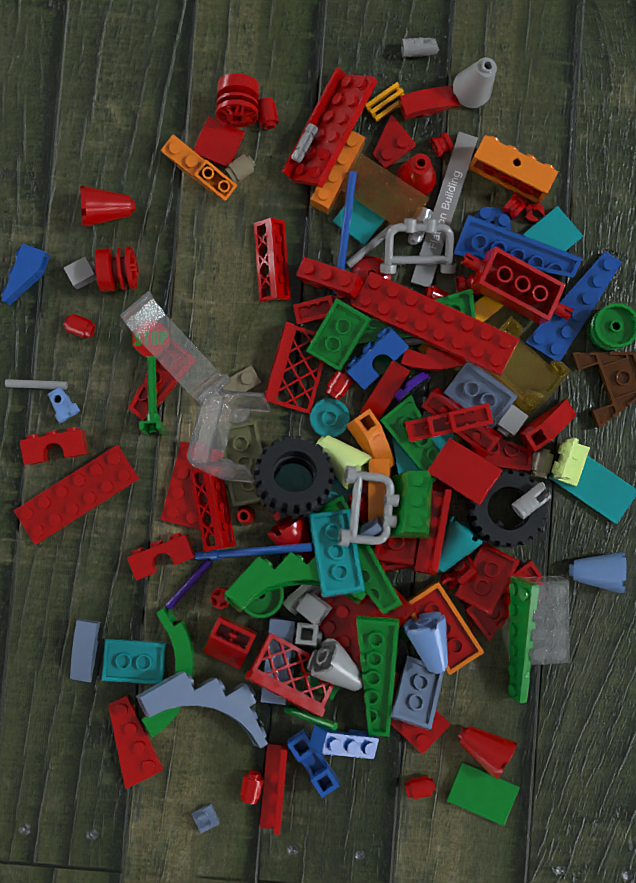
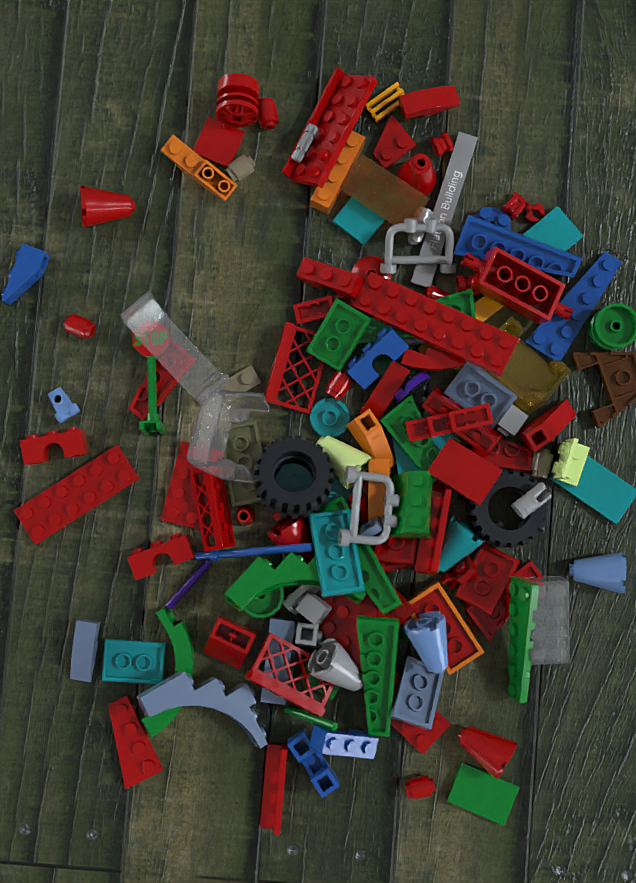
(35, 384): light grey bar -> none
(81, 272): light grey brick -> none
(114, 269): red wheel -> none
(205, 818): sand blue tile -> none
(217, 598): red wheel -> none
(251, 787): red brick -> none
(275, 259): red fence -> none
(346, 220): blue bar -> none
(368, 247): light grey bar -> none
(419, 47): light grey hinge -> none
(475, 83): light grey cone -> none
(513, 169): orange brick -> none

